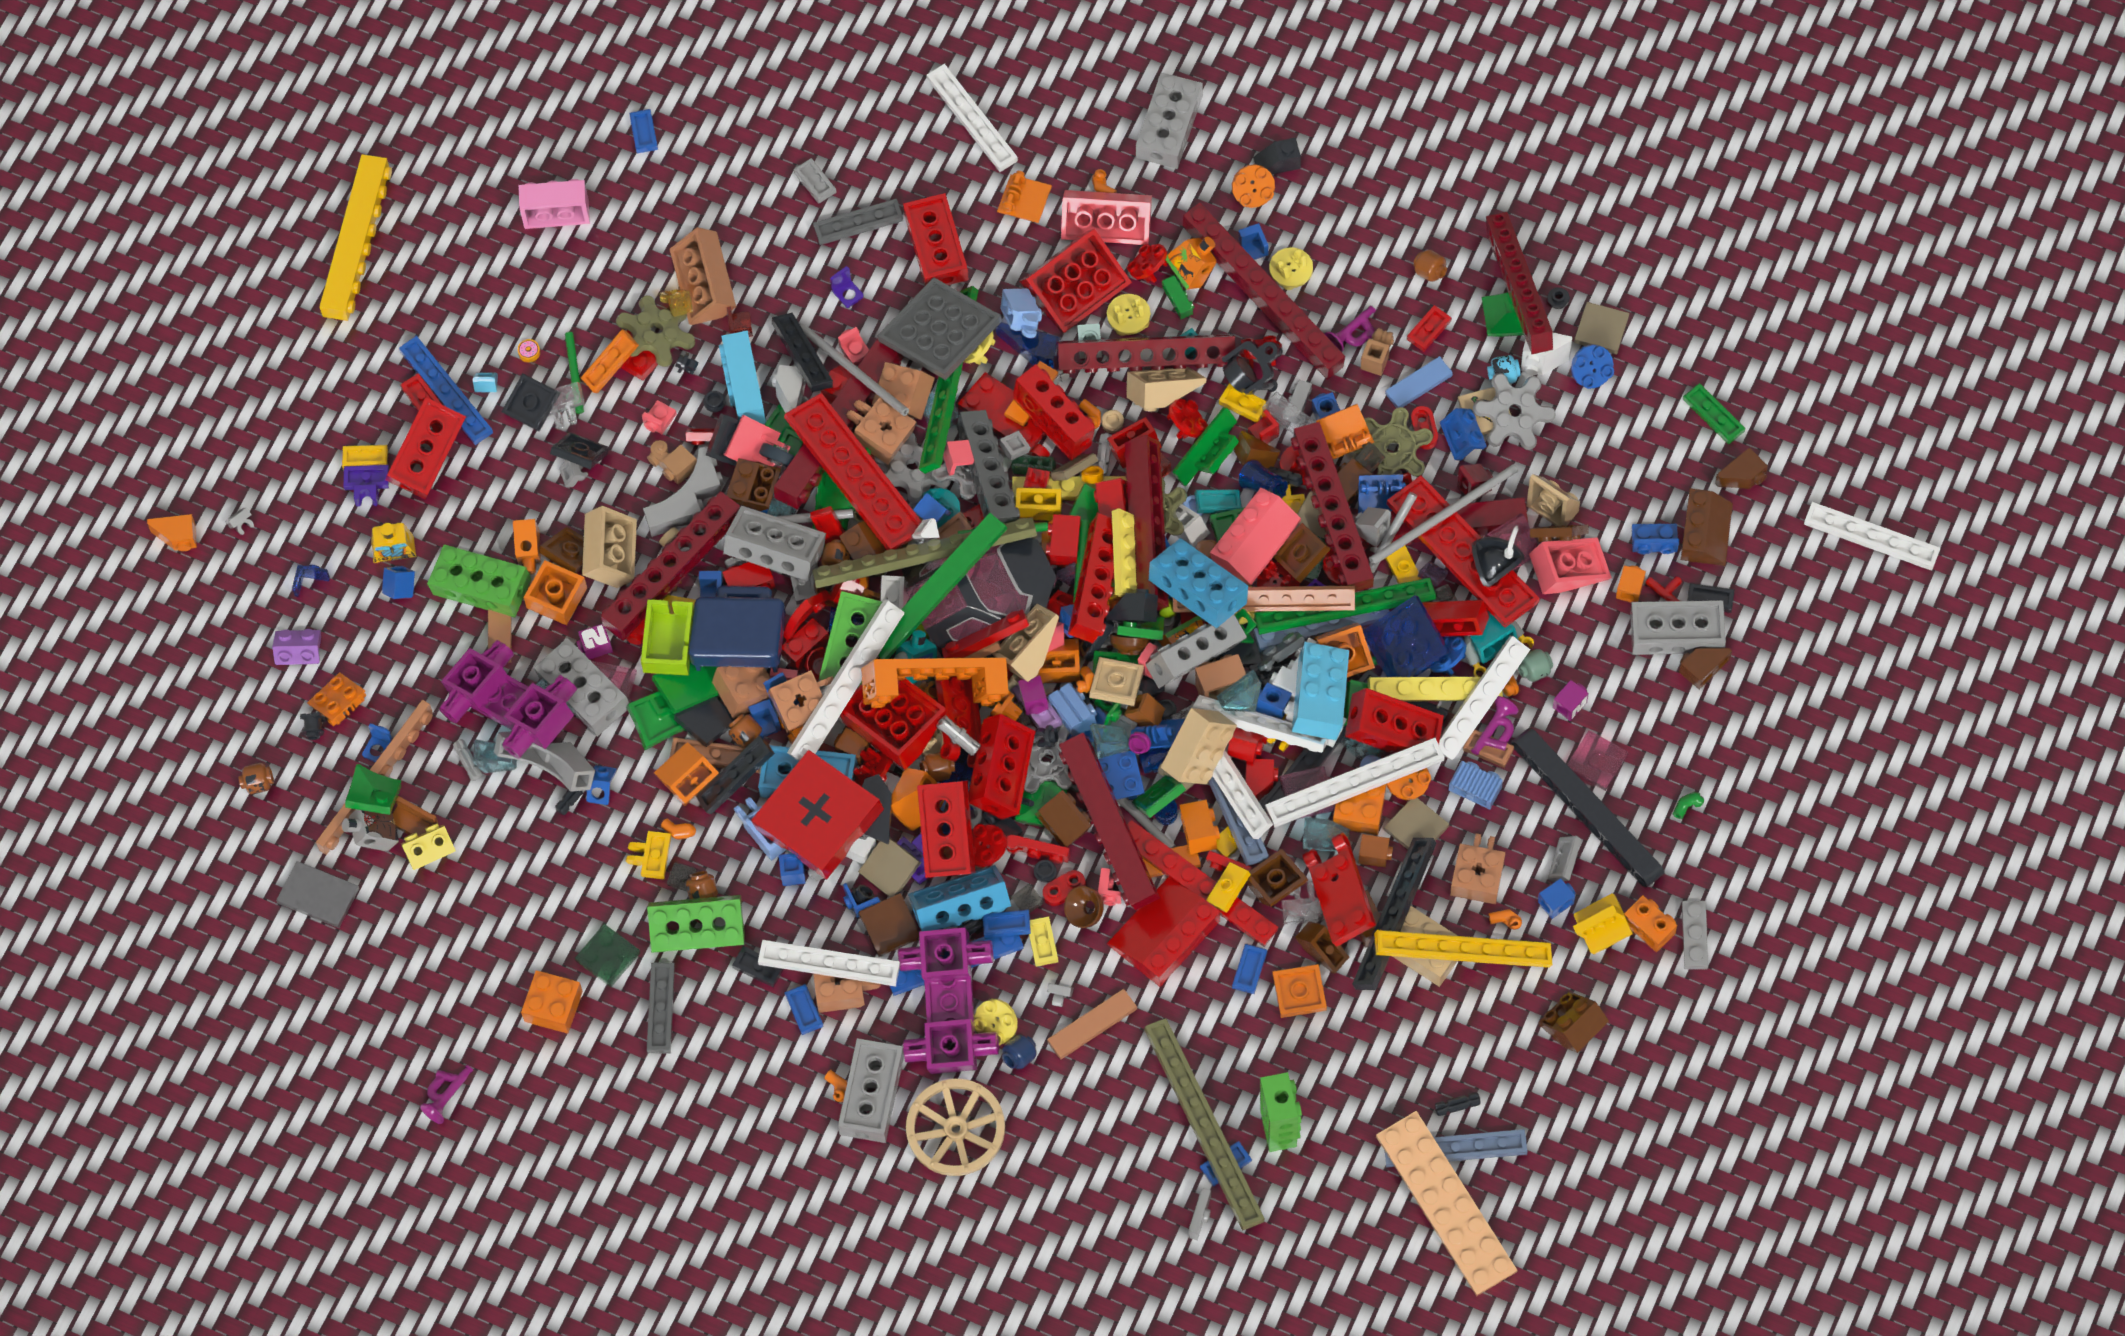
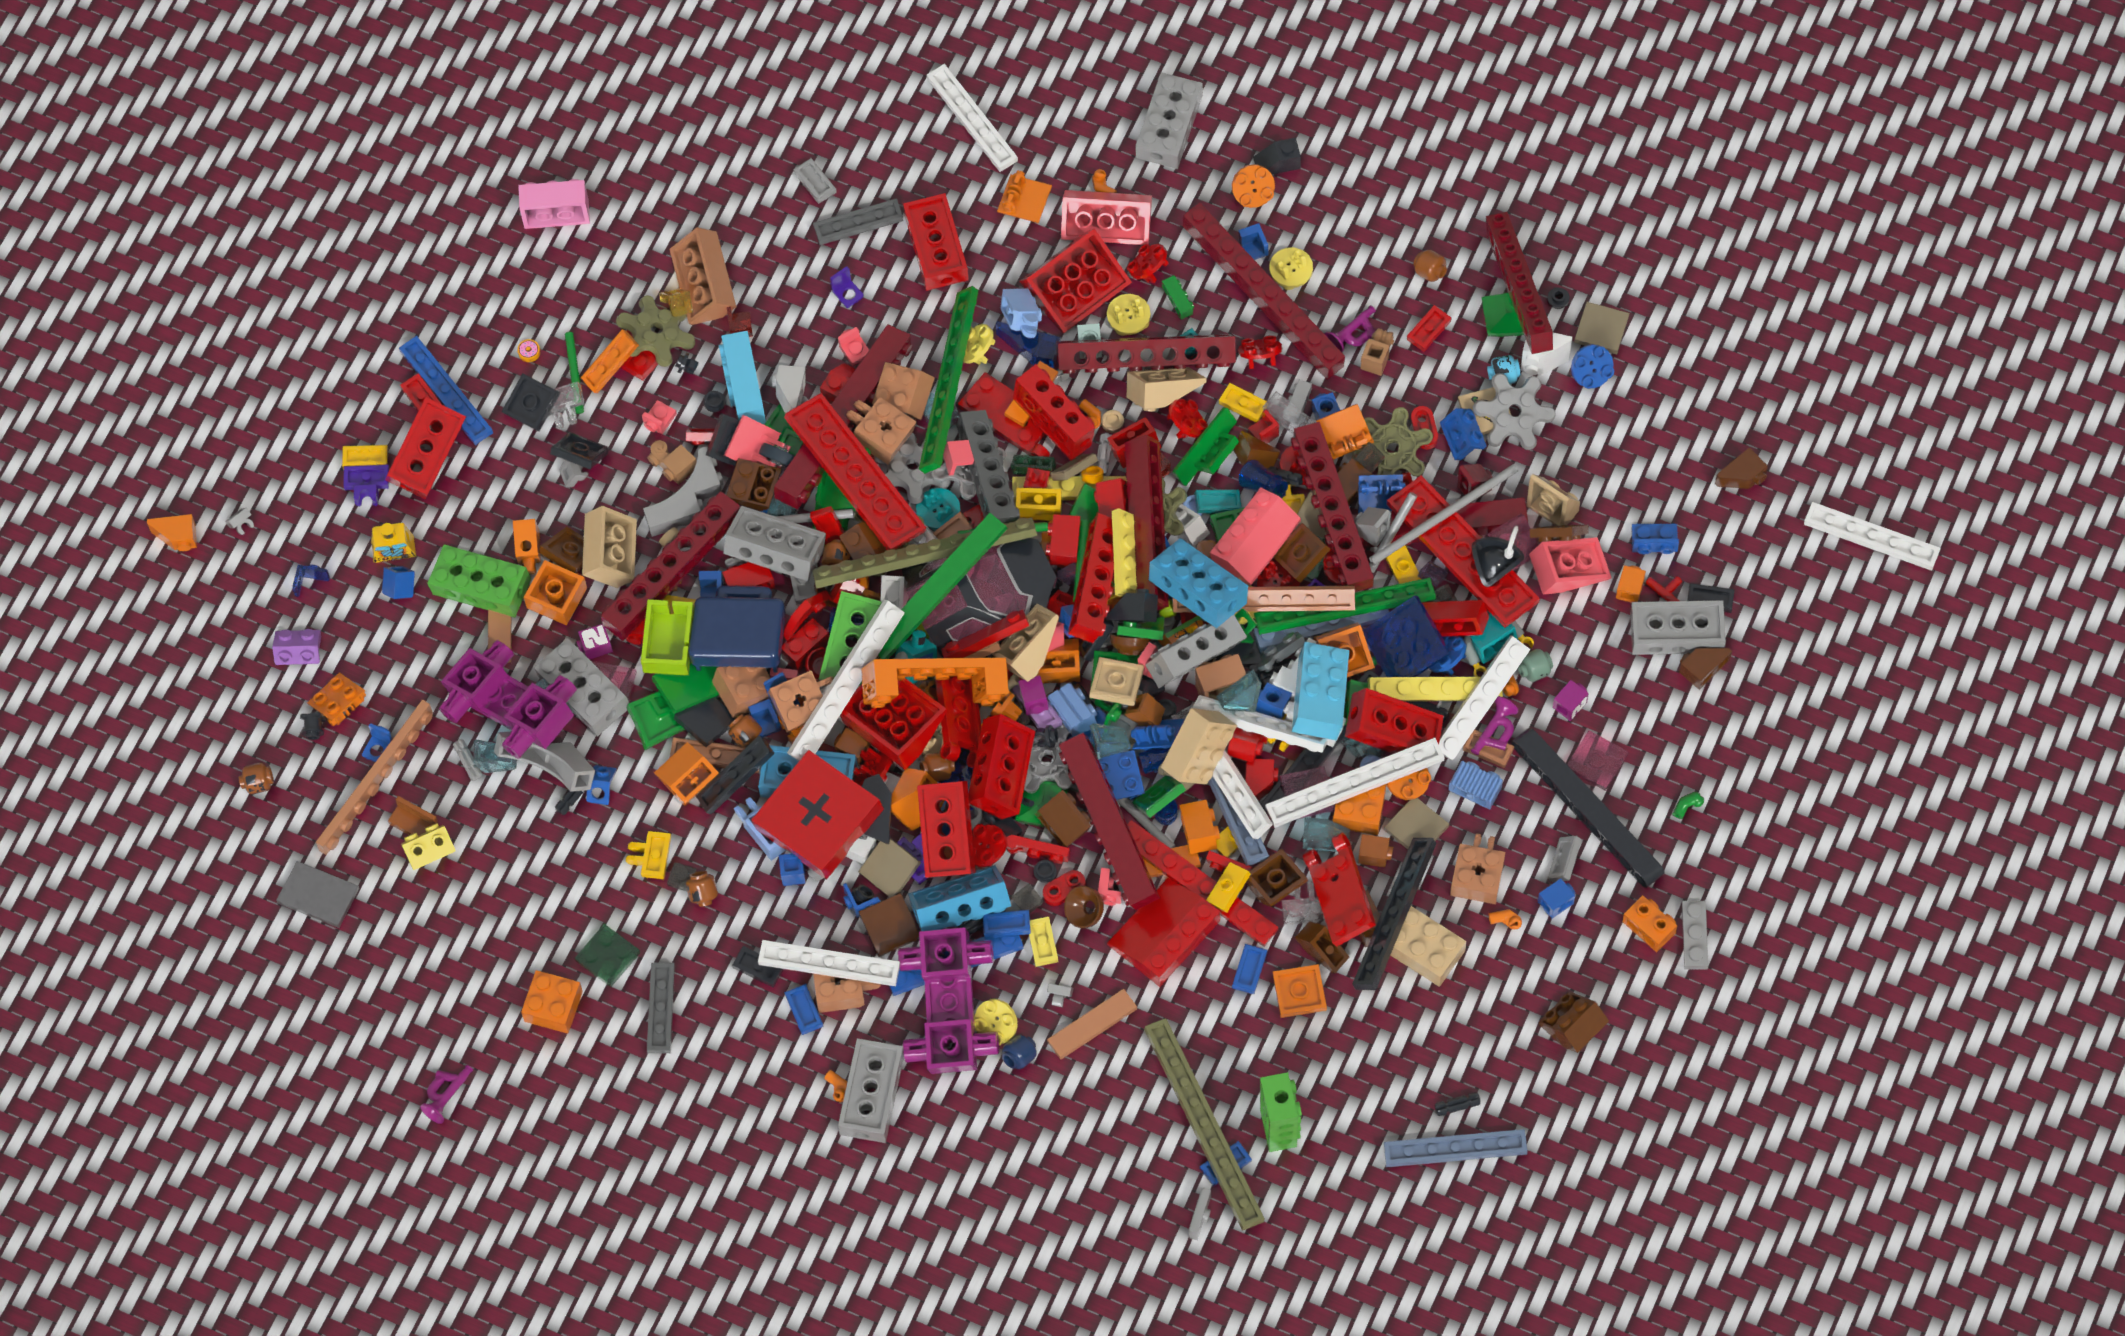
(355, 237): yellow brick -> none
(372, 791): green plate -> none
(372, 829): torso -> none
(485, 382): medium azure slope -> none
(643, 131): blue tile -> none
(678, 831): orange arm -> none
(688, 937): bright green brick -> none
(802, 352): black plate -> none
(854, 370): light grey piece -> none
(926, 530): white slope -> none
(930, 508): blue panel -> none
(939, 328): dark grey plate -> none
(954, 1122): tan wheel -> none
(958, 735): light grey pin -> none
(1014, 445): light grey tile -> none
(1088, 676): orange arm -> none
(1139, 743): magenta plate -> none
(1192, 261): orange torso -> none
(1242, 375): black piece -> none
(1419, 383): medium blue tile -> none
(1446, 1203): light nougat plate -> none
(1463, 948): yellow tile -> none
(1602, 924): yellow bracket -> none
(1706, 528): reddish brown slope -> none
(1714, 413): green tile -> none

